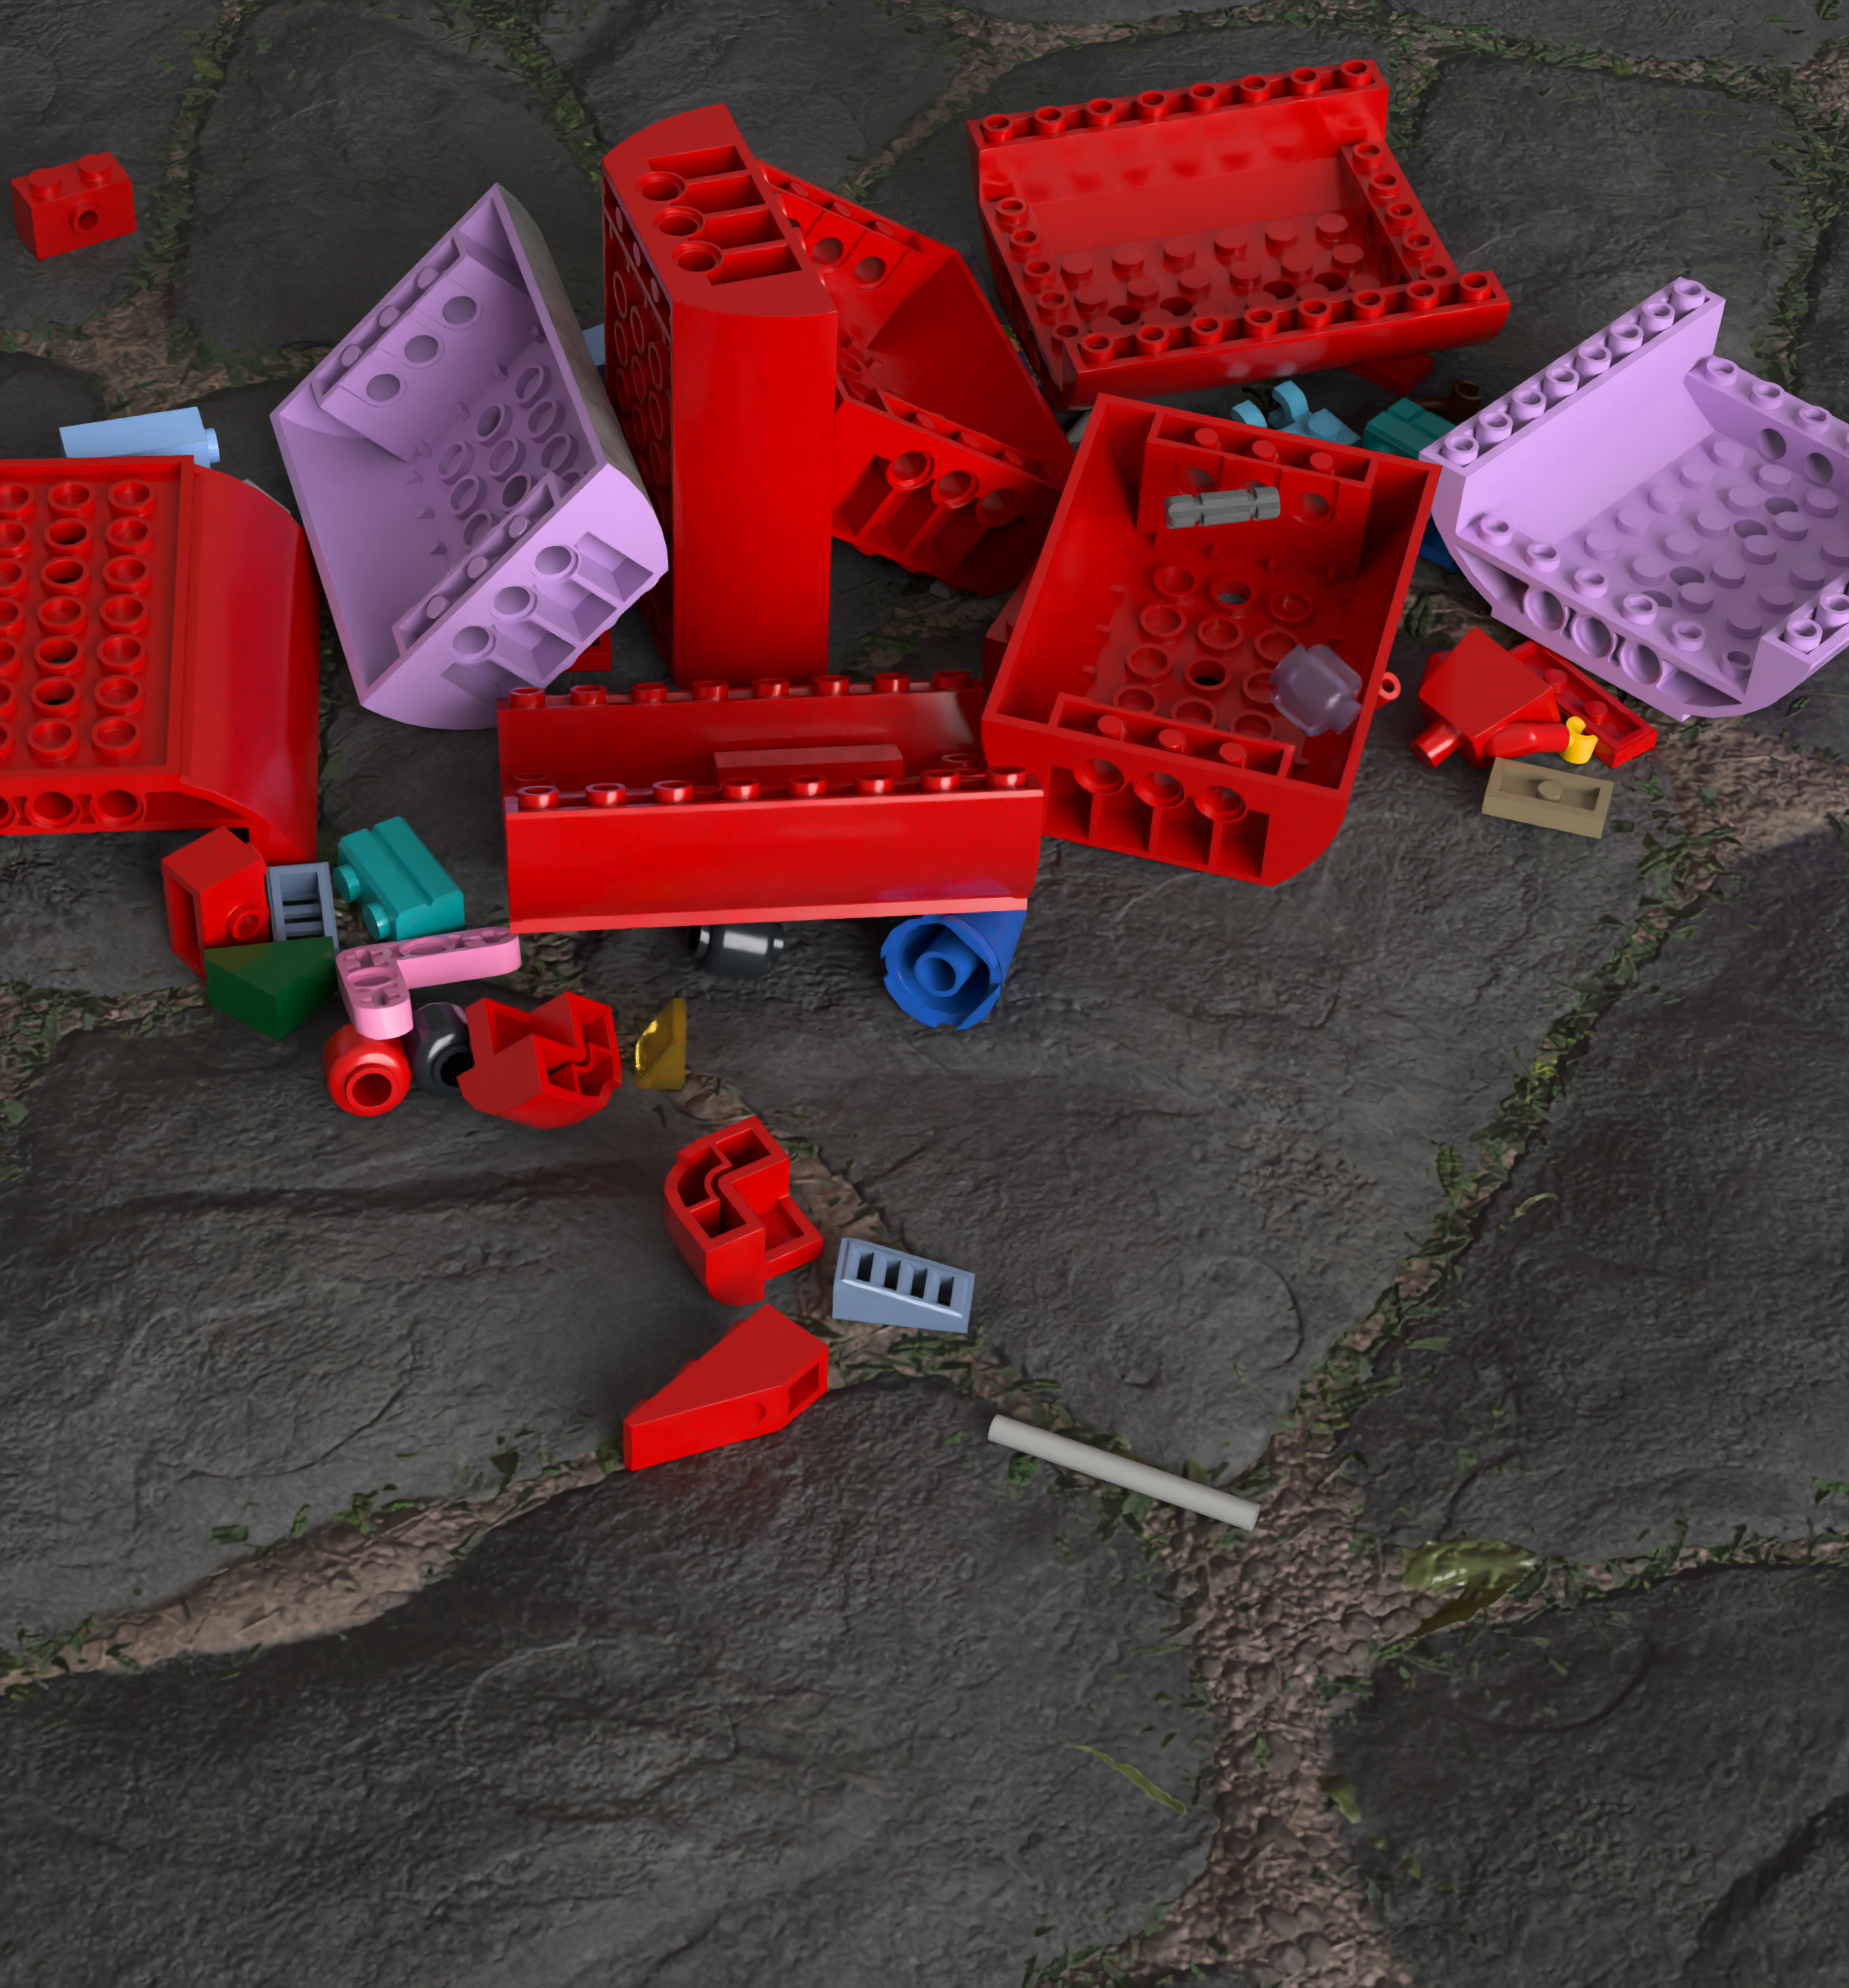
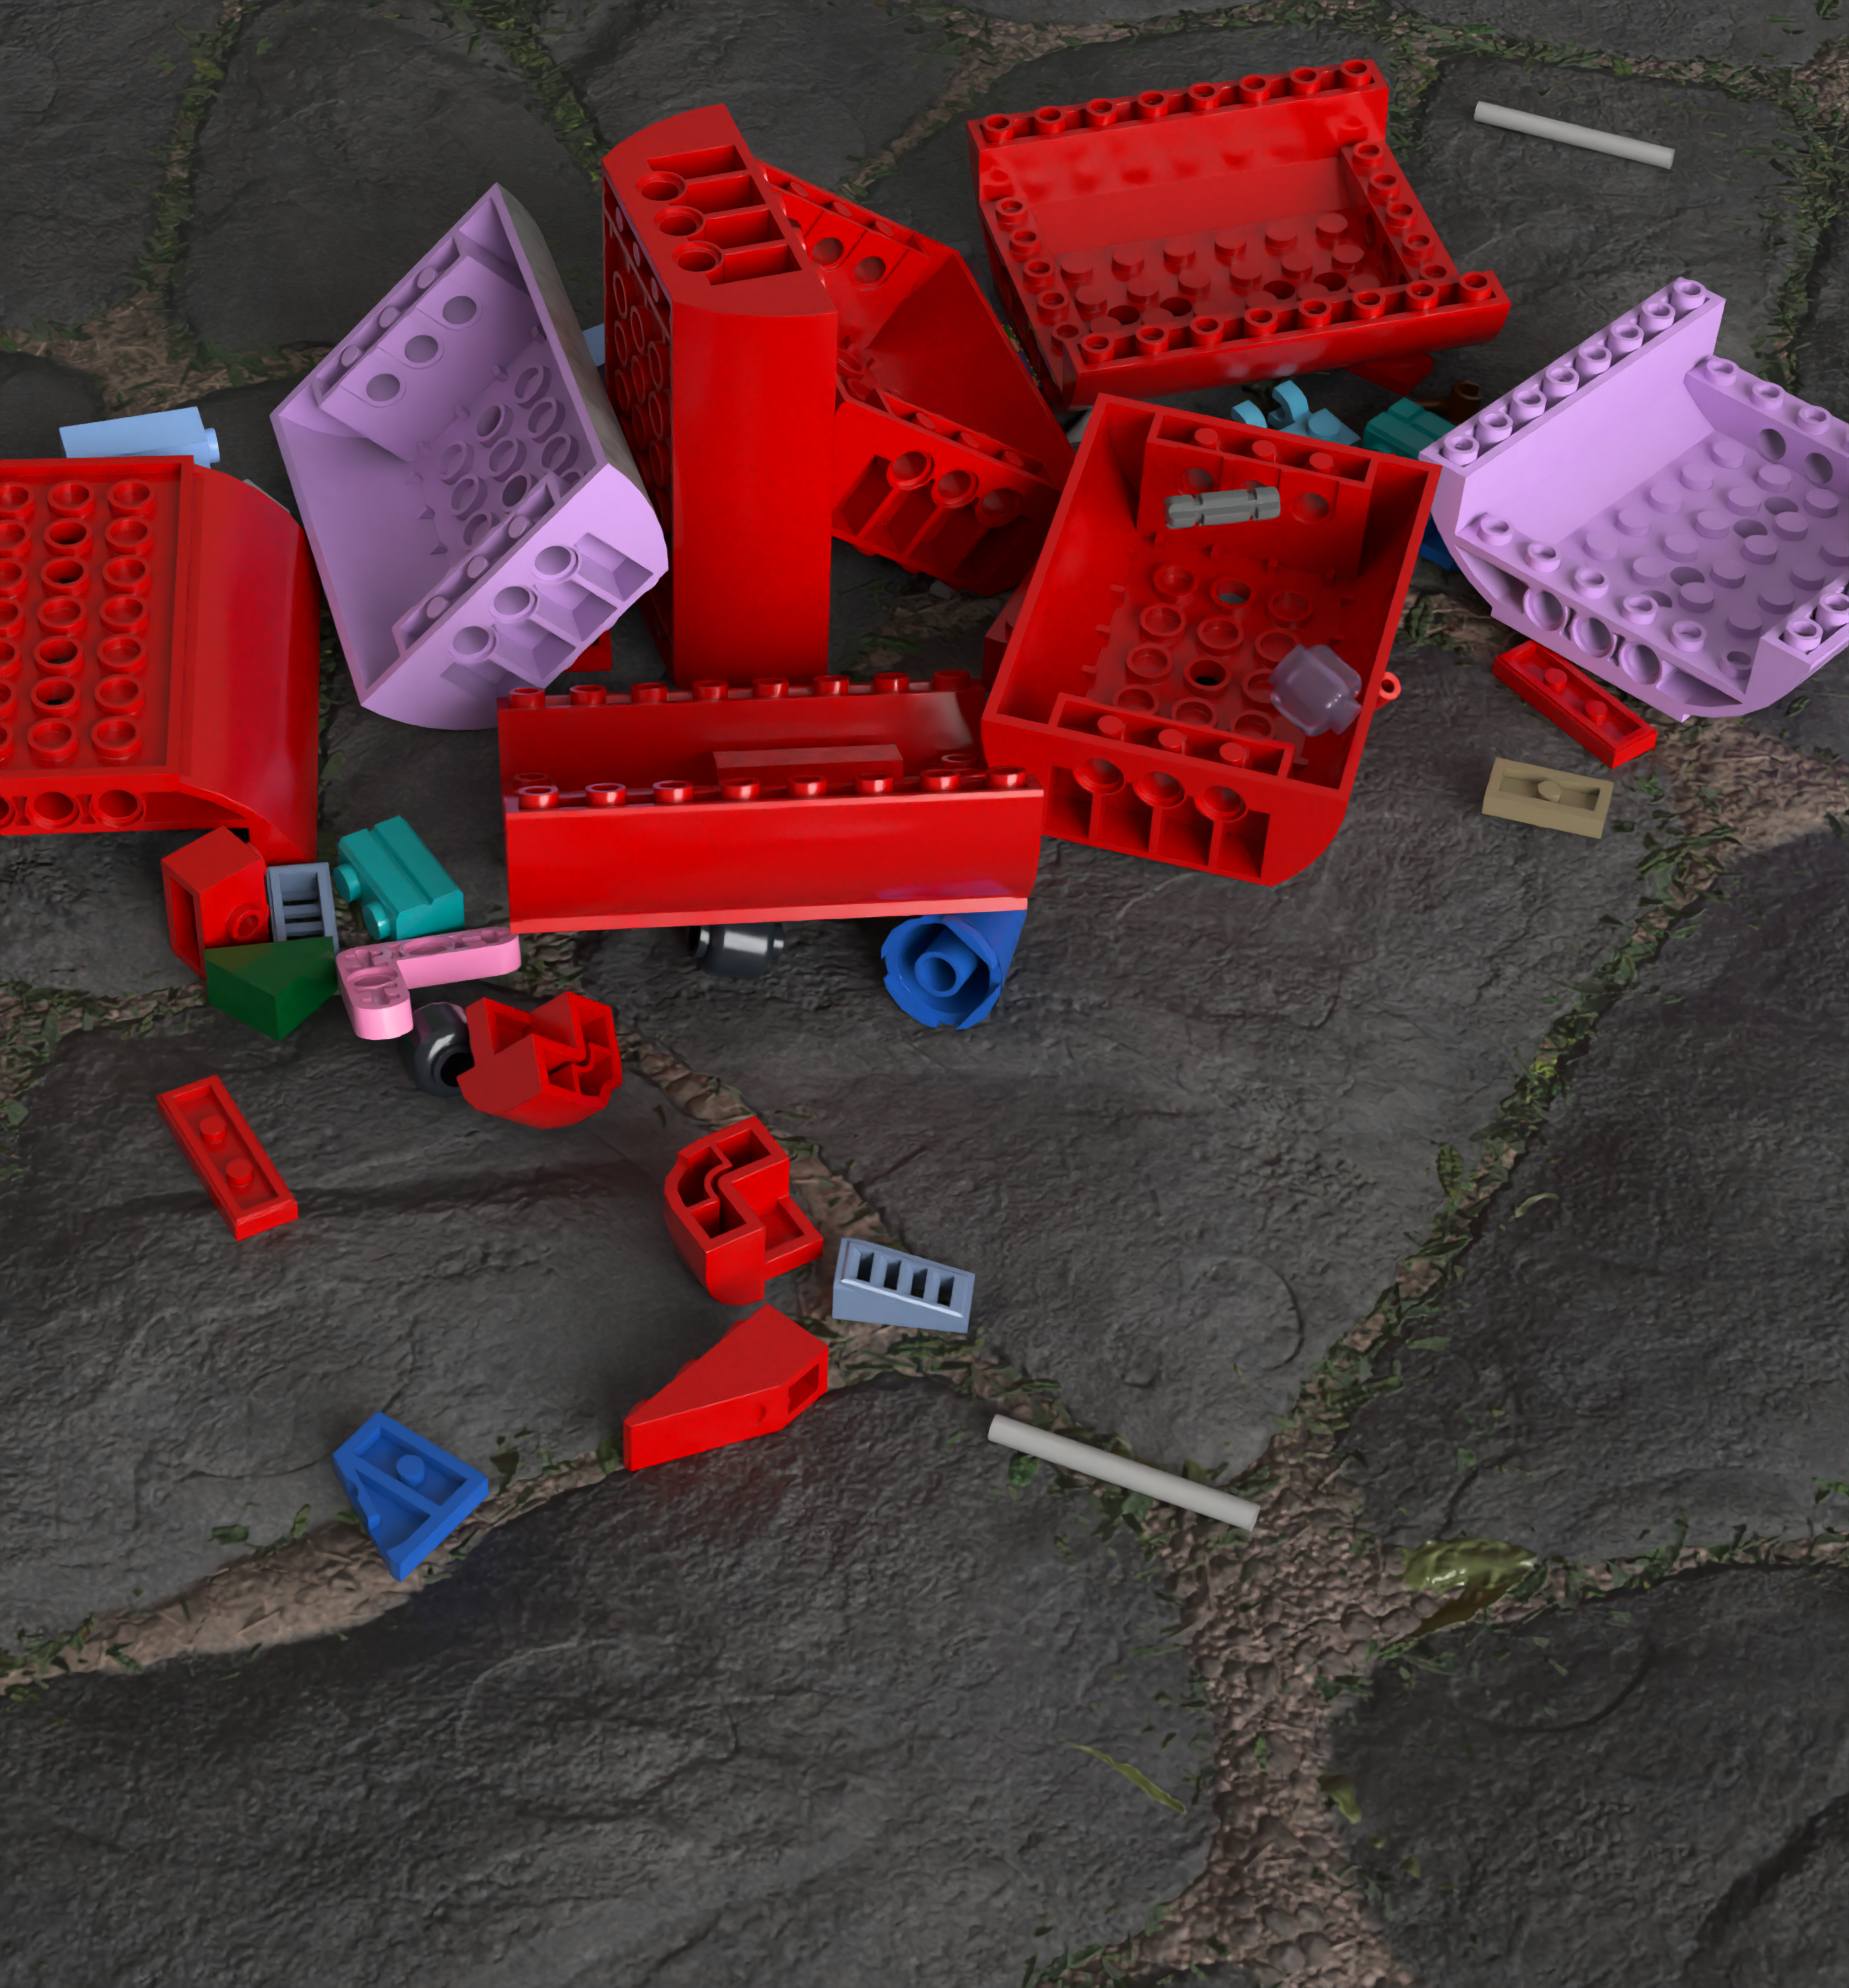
(73, 205): red brick -> none
(227, 1157): none -> red tile
(365, 1073): red head -> none
(405, 1490): none -> blue wing
(663, 1050): clear yellow slope -> none
(1491, 707): red torso -> none
(1574, 134): none -> light grey bar

